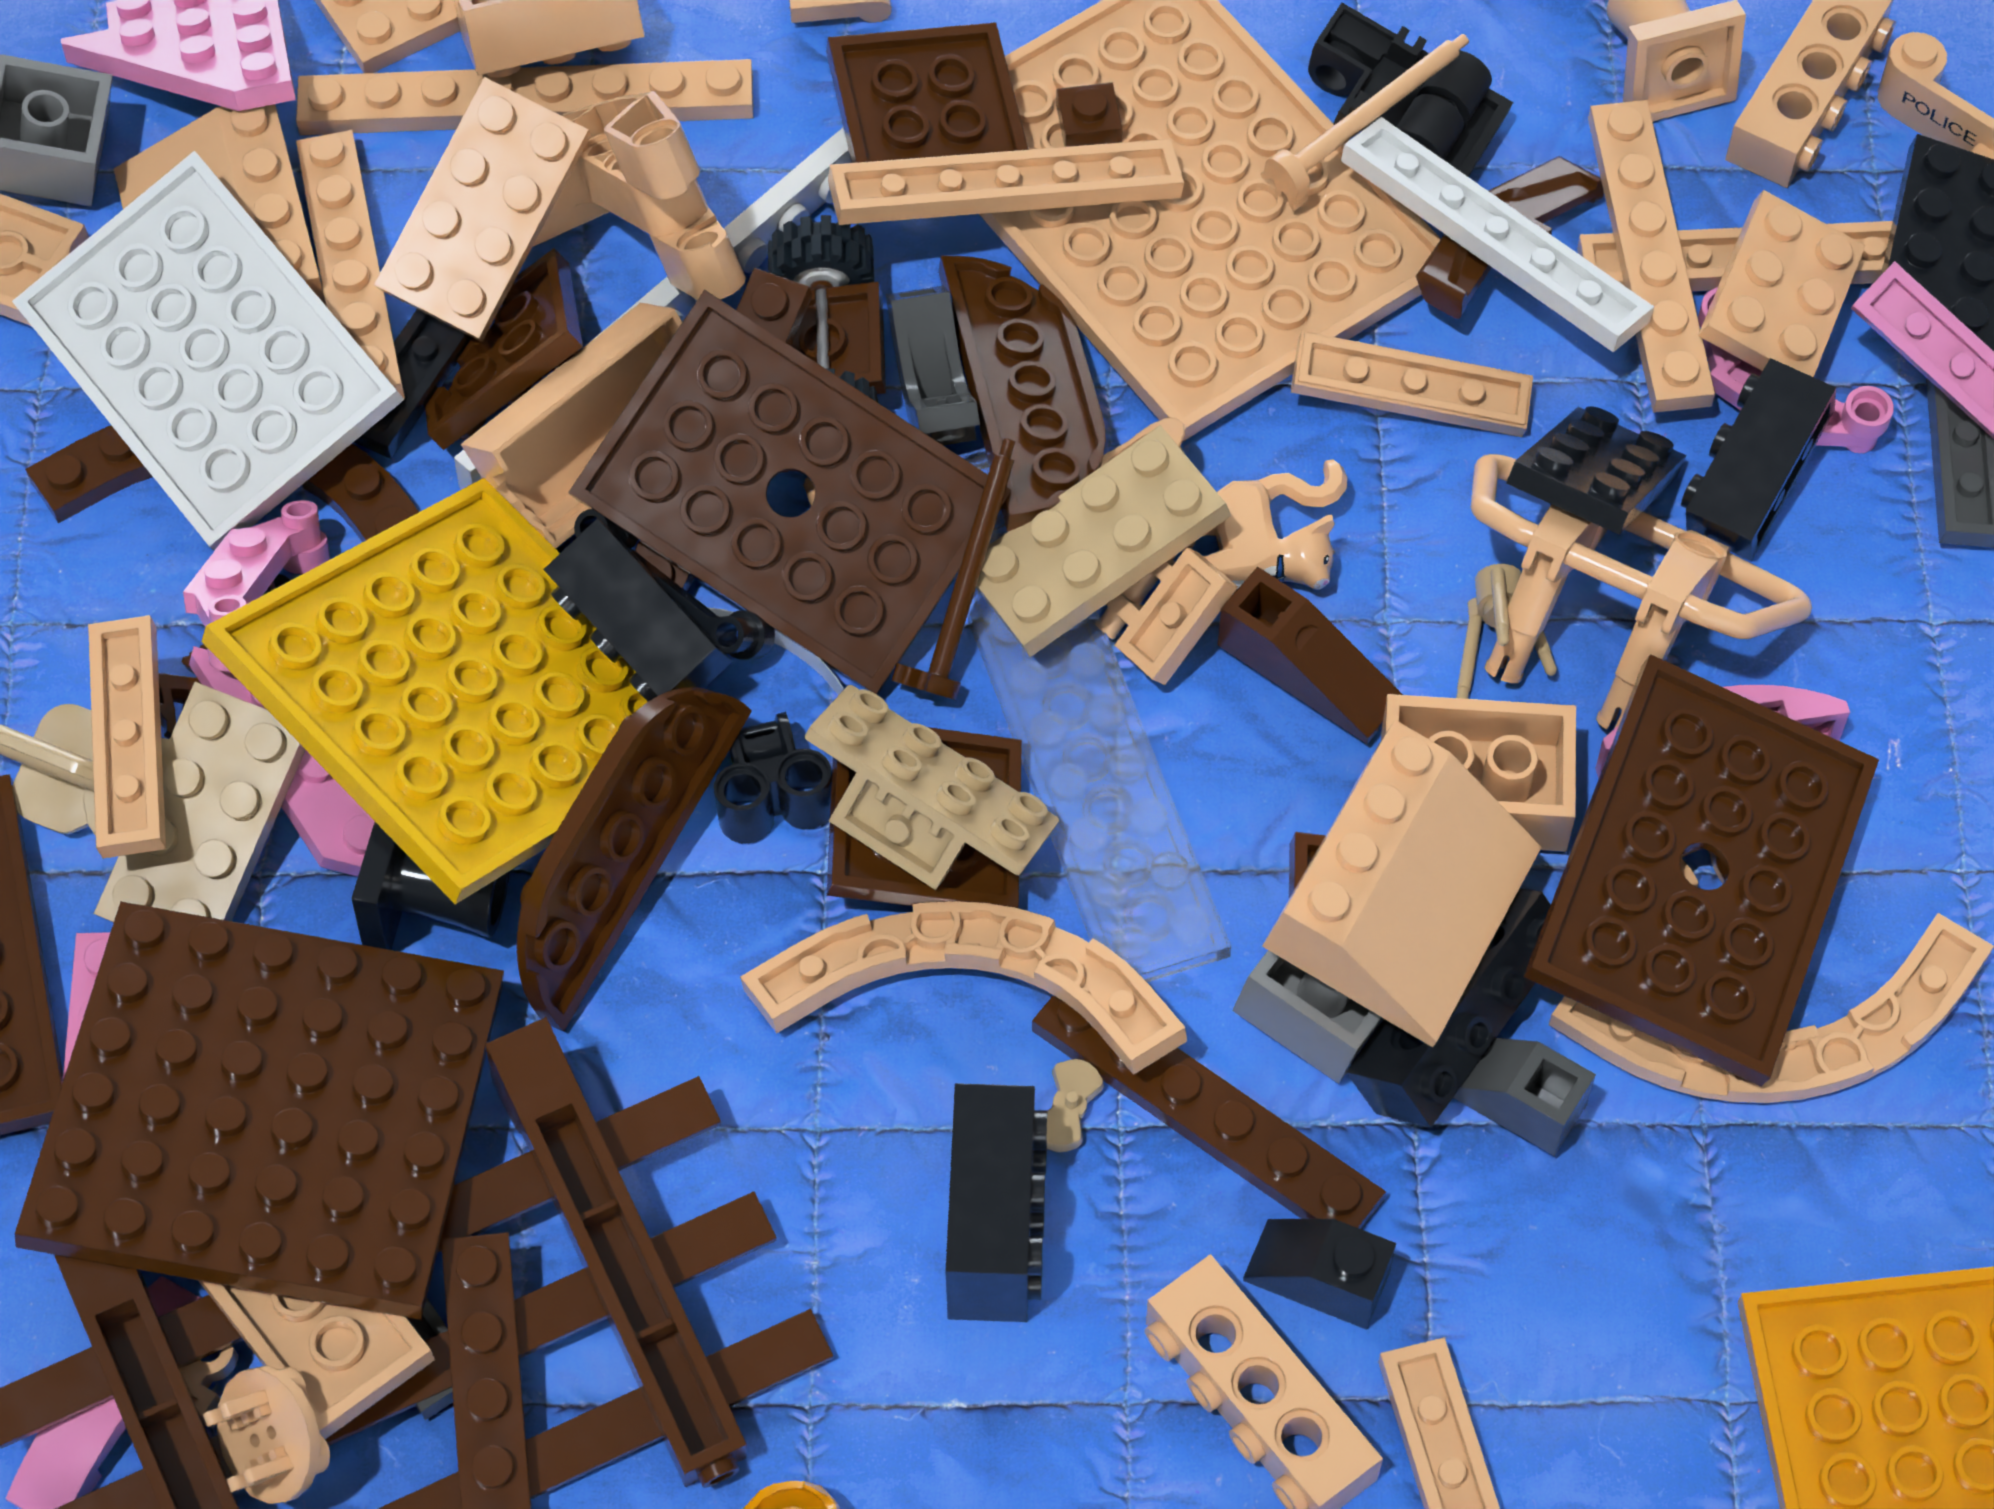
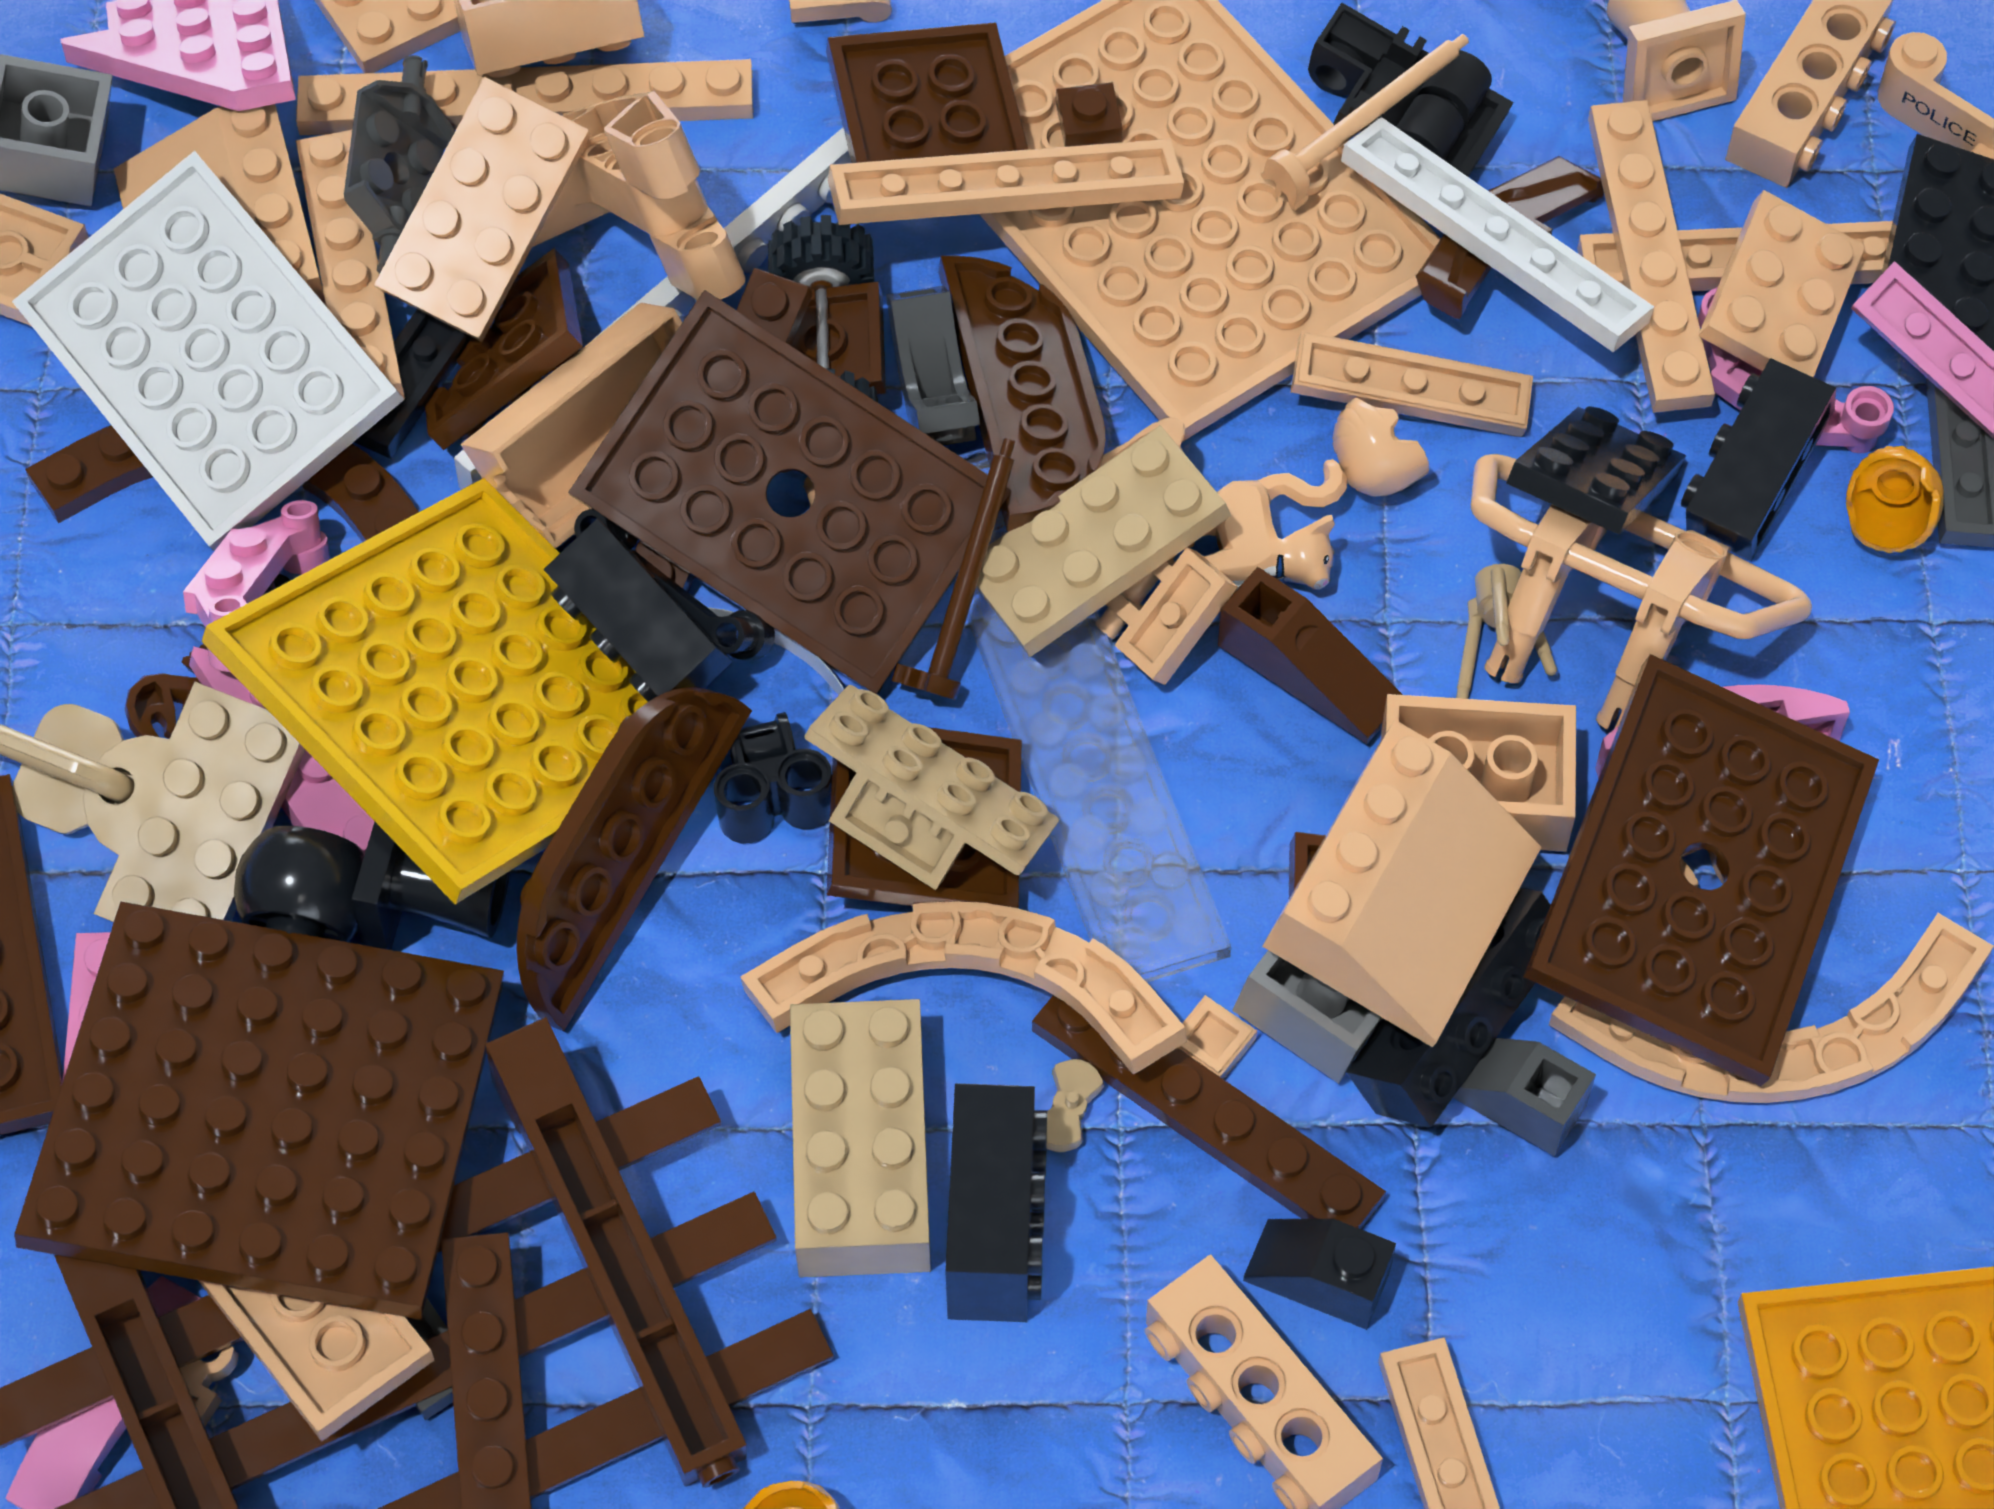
(126, 737): light nougat plate -> none
(269, 1434): light nougat plate -> none
(299, 882): none -> black wheel
(393, 152): none -> dark grey plate
(859, 1138): none -> tan brick
(1216, 1037): none -> light nougat tile
(1371, 452): none -> light nougat hair
(1894, 499): none -> light orange hair

